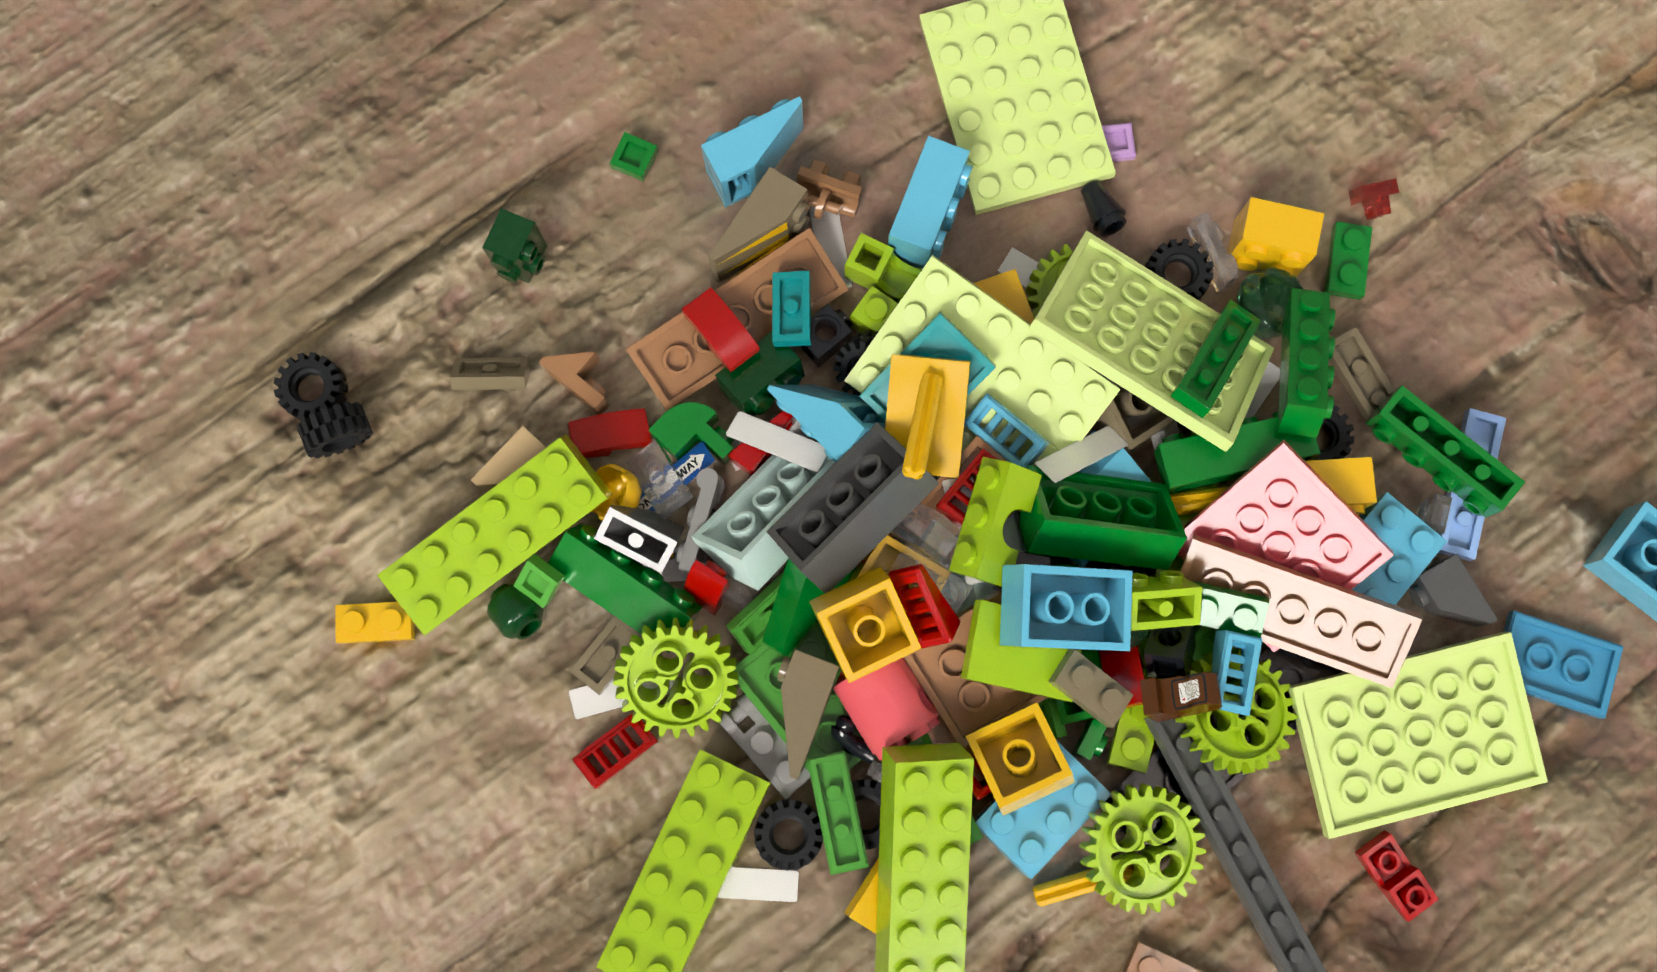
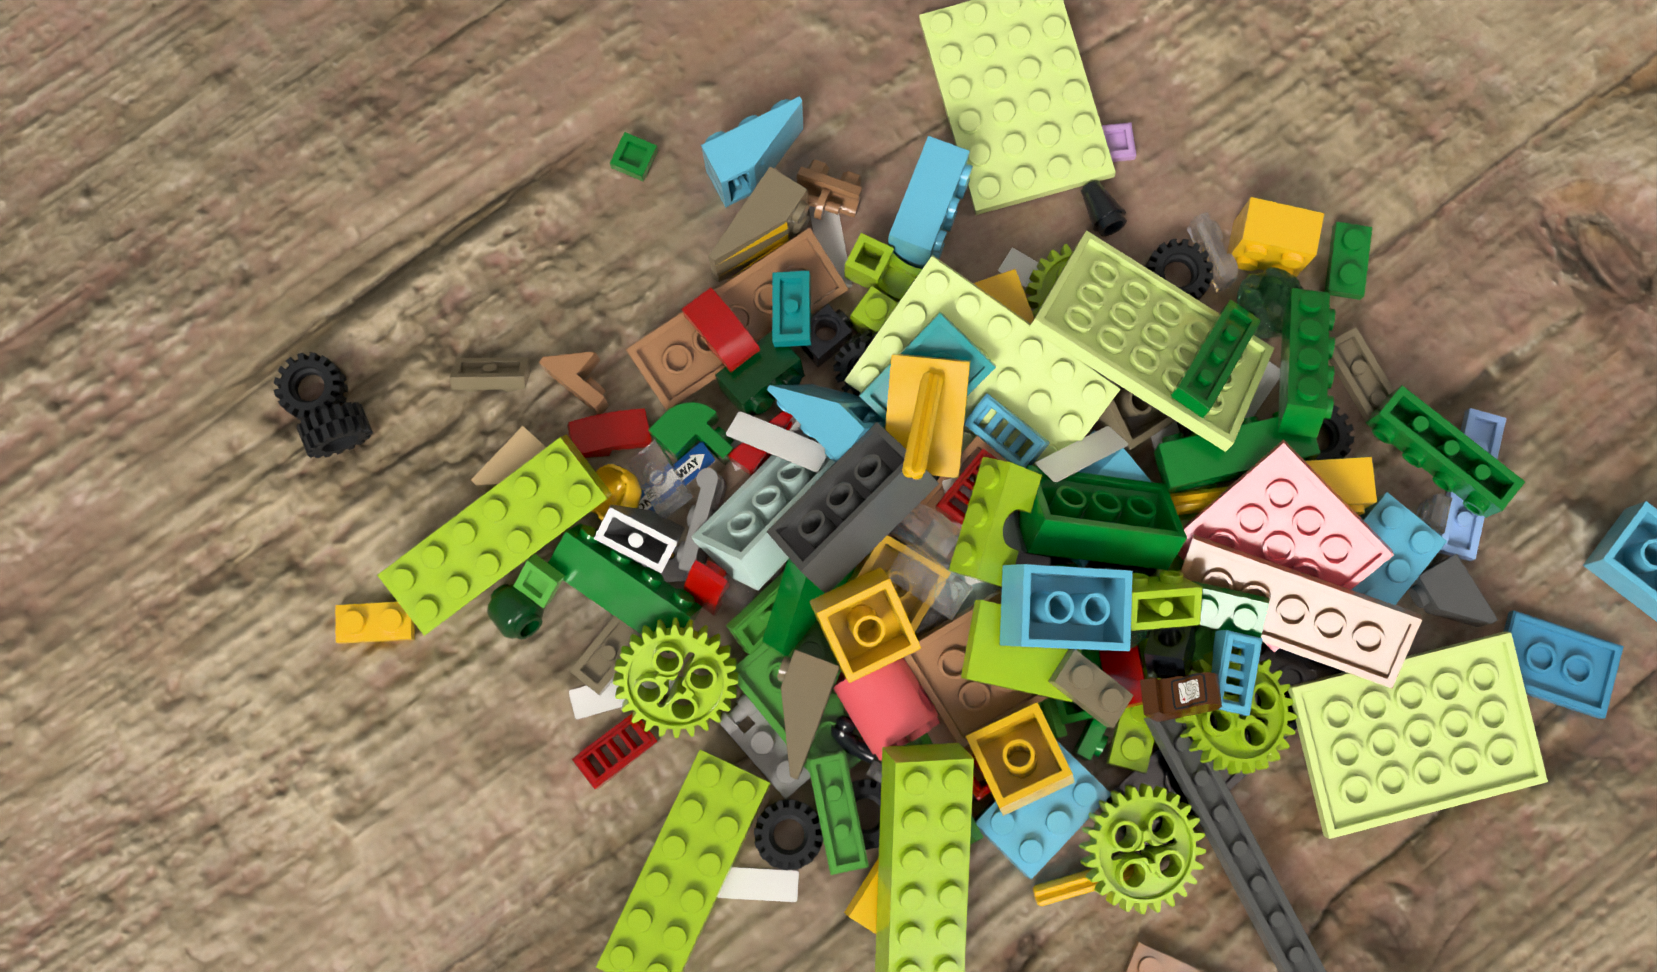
(515, 247): dark green brick -> none
(929, 628): red slope -> none
(1375, 197): clear red tile -> none
(1395, 876): red slope -> none

